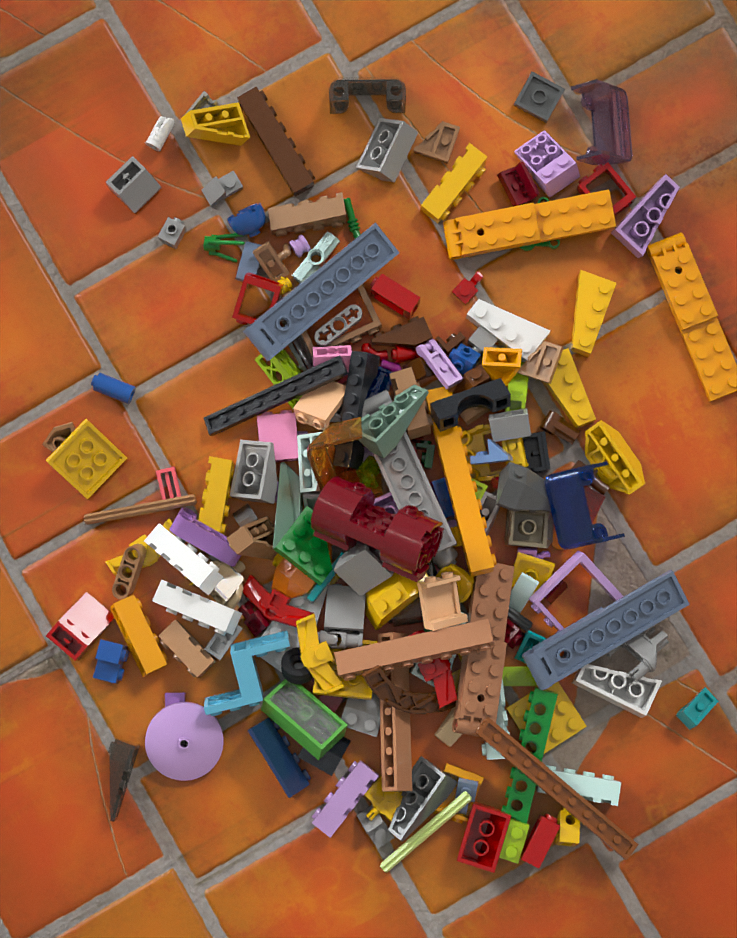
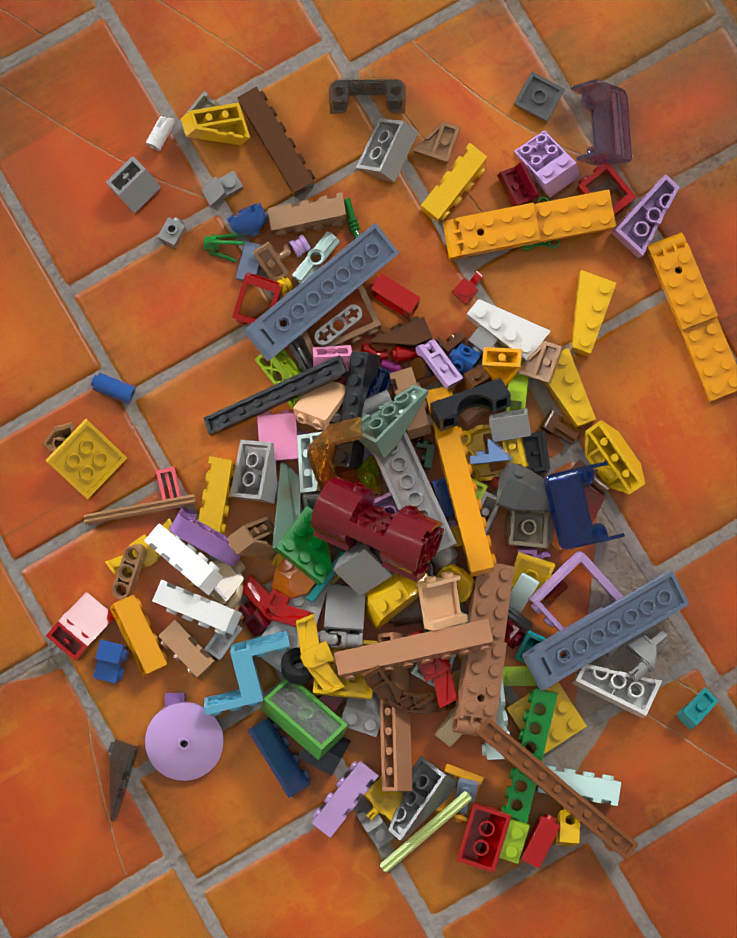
(244, 515): flat silver tile -> none

